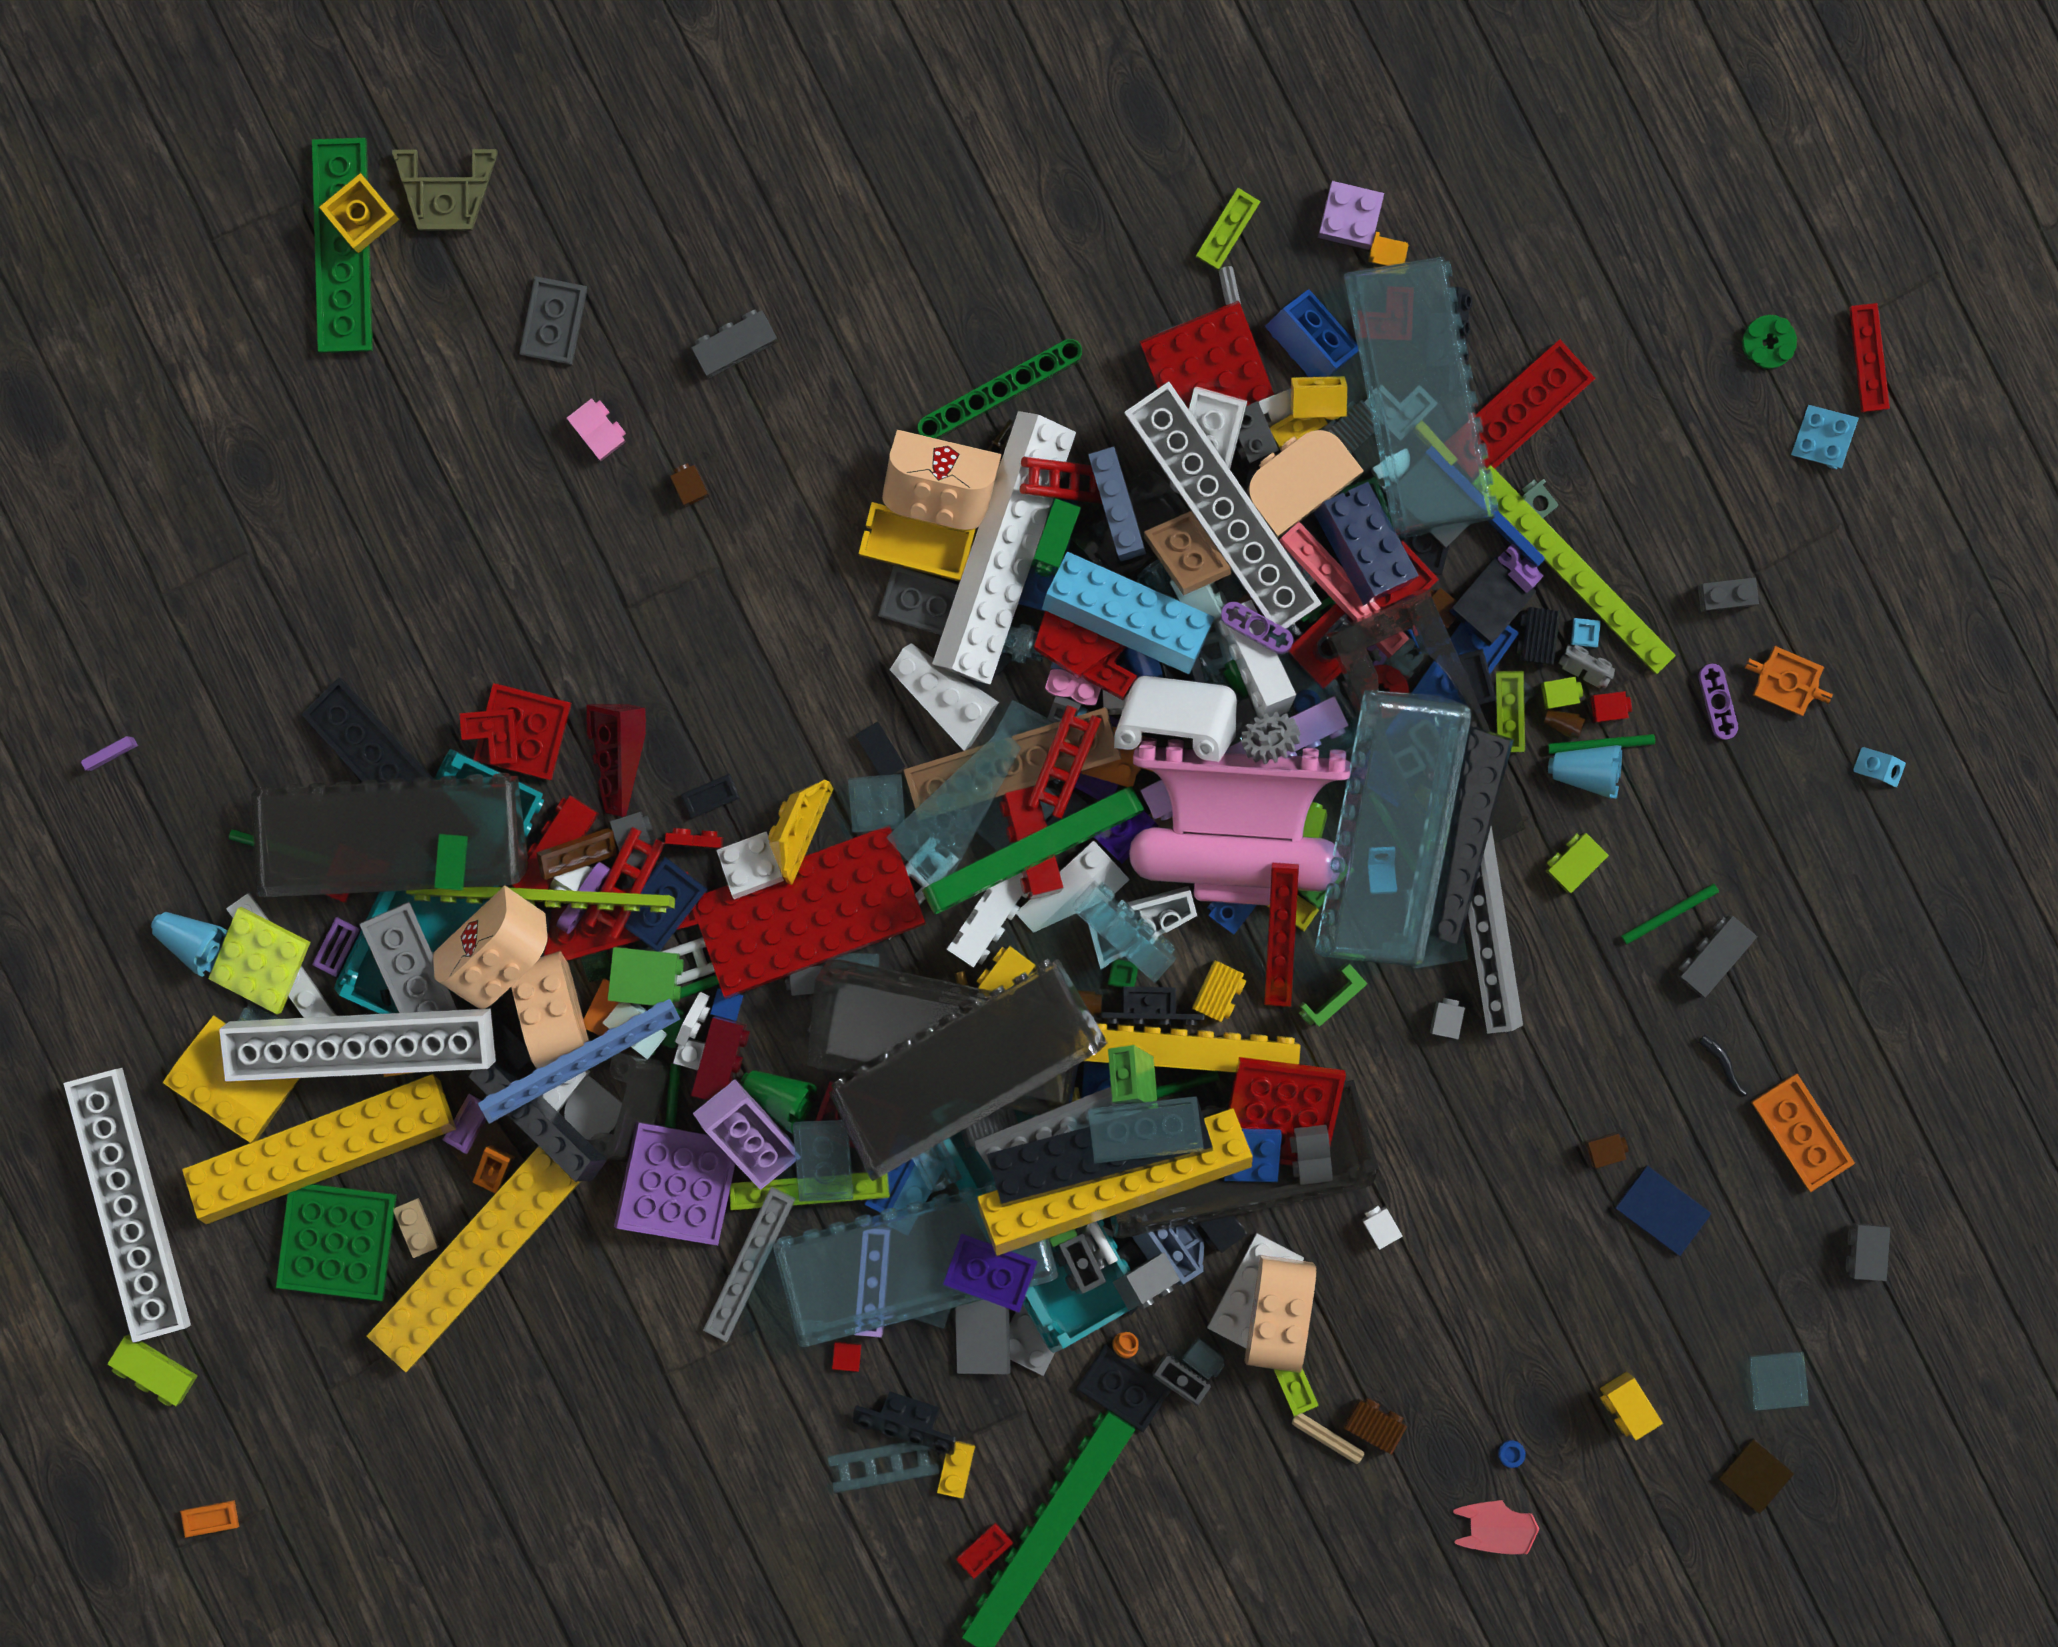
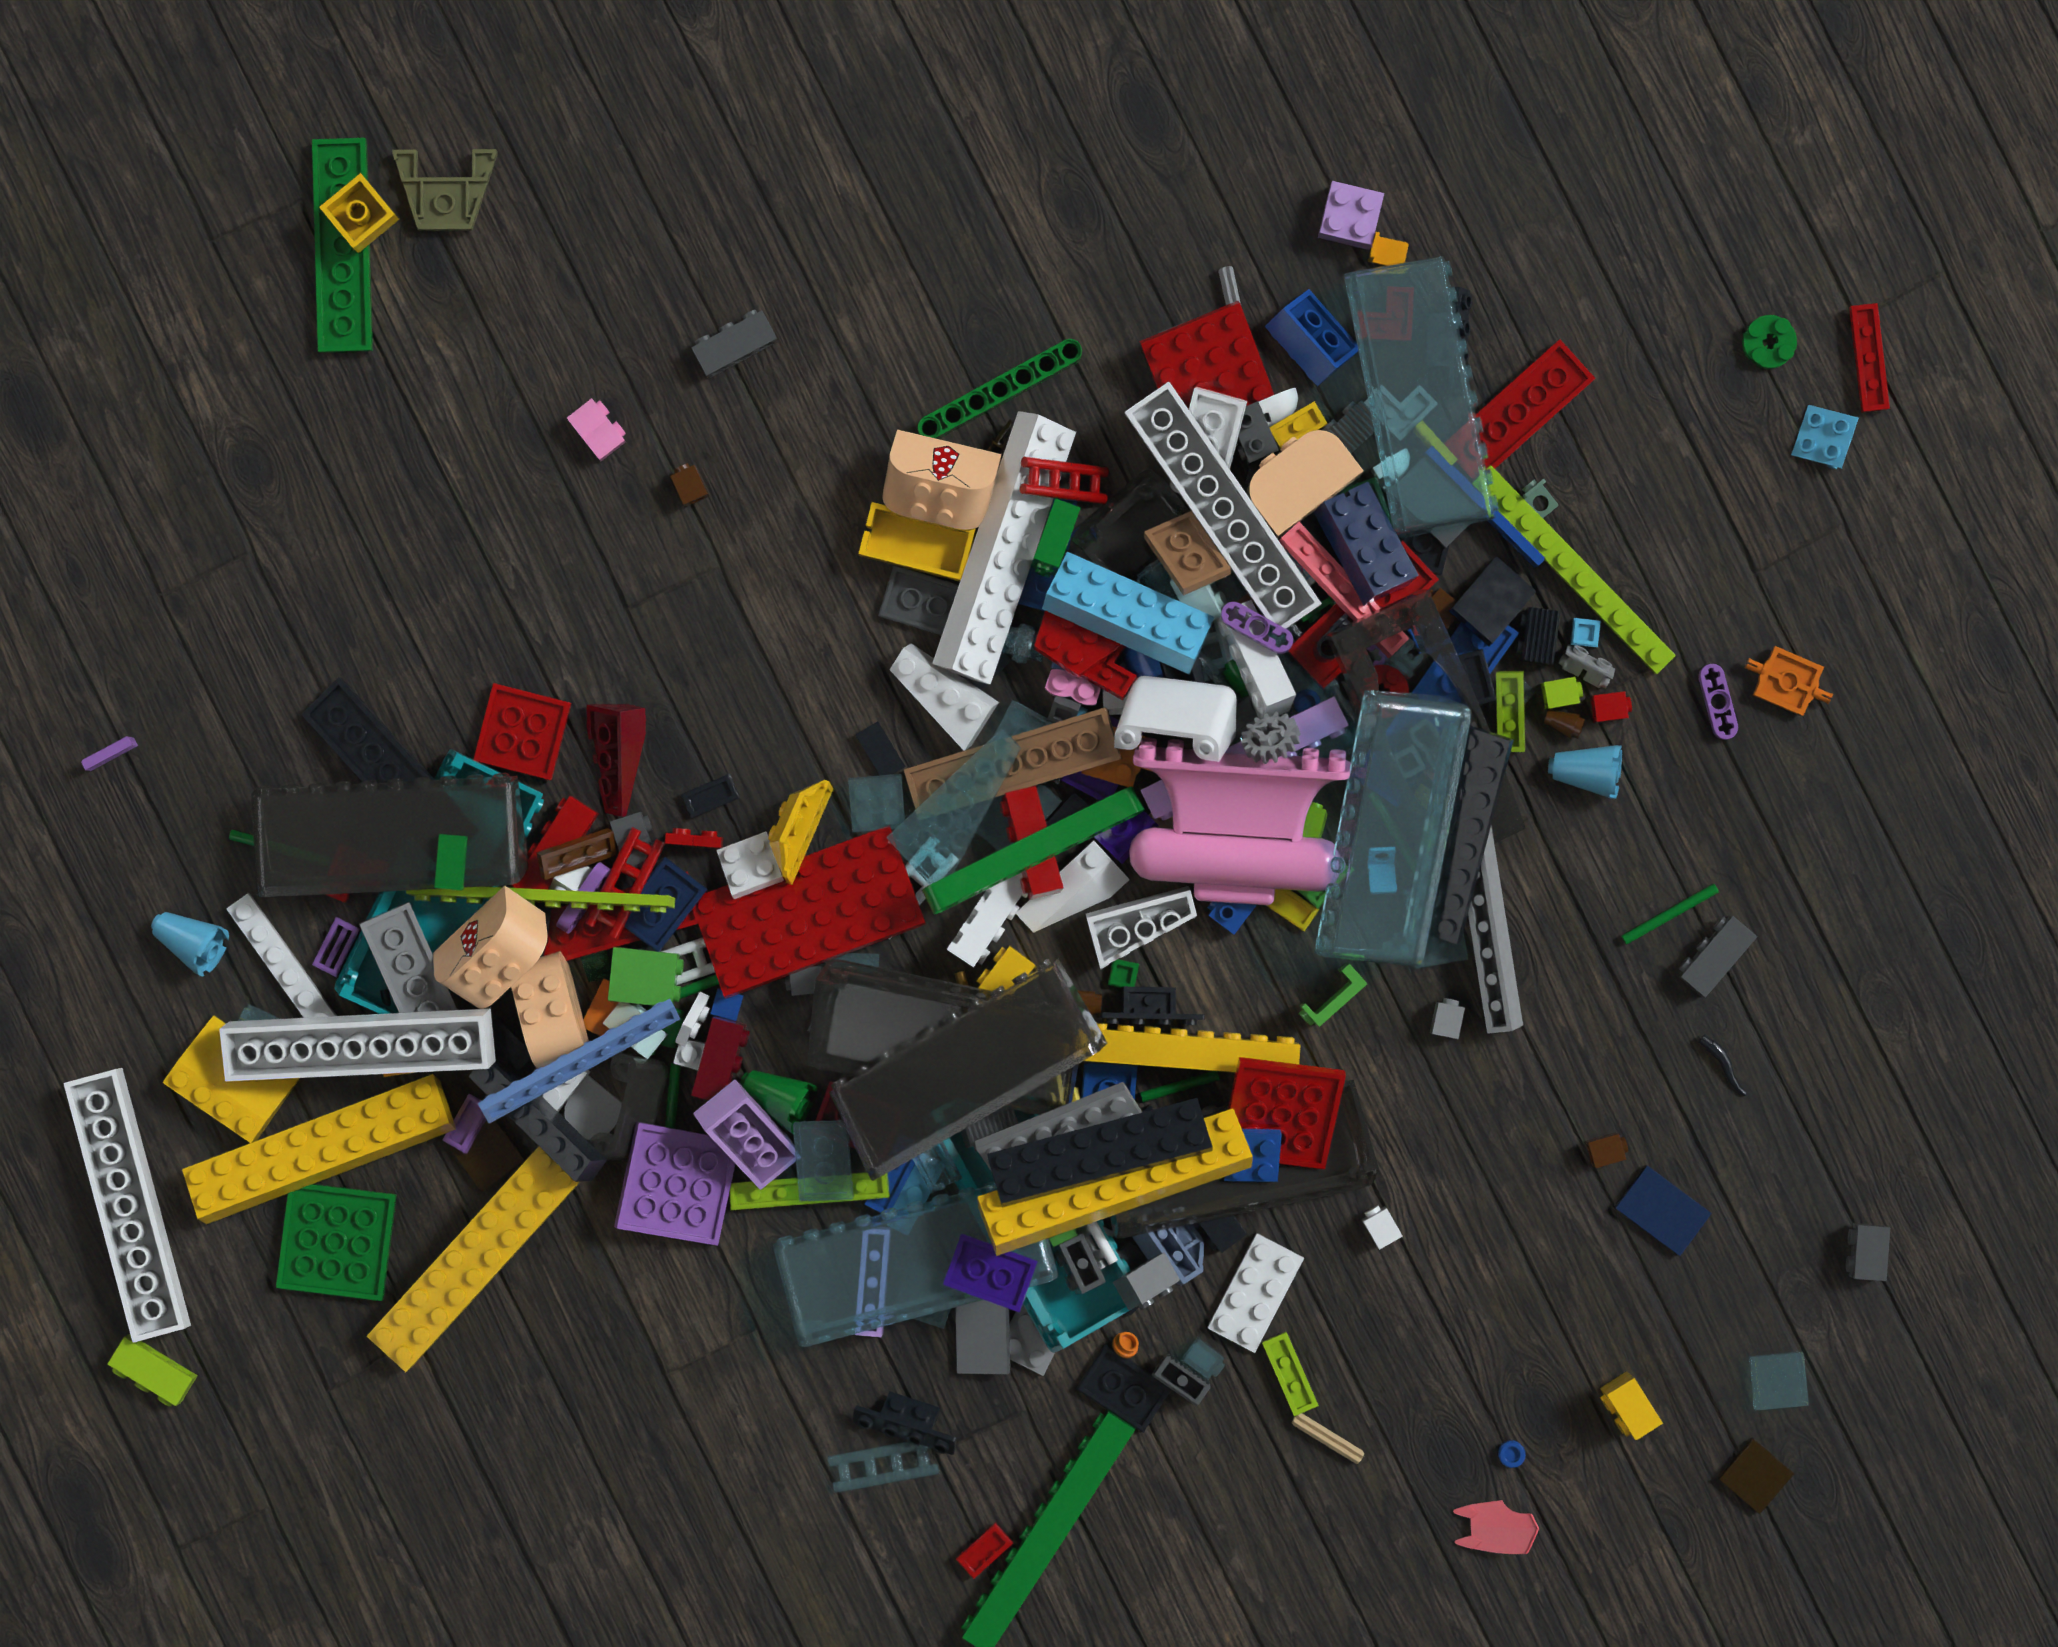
(209, 1518): orange tile -> none
(259, 960): neon yellow plate -> none
(415, 1228): tan plate -> none
(493, 1168): orange slope -> none
(498, 728): red plate -> none
(553, 320): dark grey tile -> none
(749, 1264): light grey tile -> none
(846, 1356): red tile -> none
(956, 1470): yellow plate -> none
(1080, 754): red bar -> none
(1117, 504): sand blue brick -> none
(1124, 931): clear light blue brick -> none
(1131, 1075): bright green panel -> none
(1145, 1129): clear light blue tile -> none
(1218, 991): yellow brick -> none
(1228, 229): lime plate -> none
(1280, 1314): light nougat brick -> none
(1281, 934): red tile -> none
(1312, 1154): dark grey brick -> none
(1319, 397): yellow brick -> none
(1375, 1425): reddish brown brick -> none
(1522, 571): medium lavender plate -> none
(1576, 862): lime brick -> none
(1629, 741): green bar -> none
(1728, 594): dark grey brick -> none
(1802, 1132): orange plate -> none
(1879, 766): medium azure bracket -> none

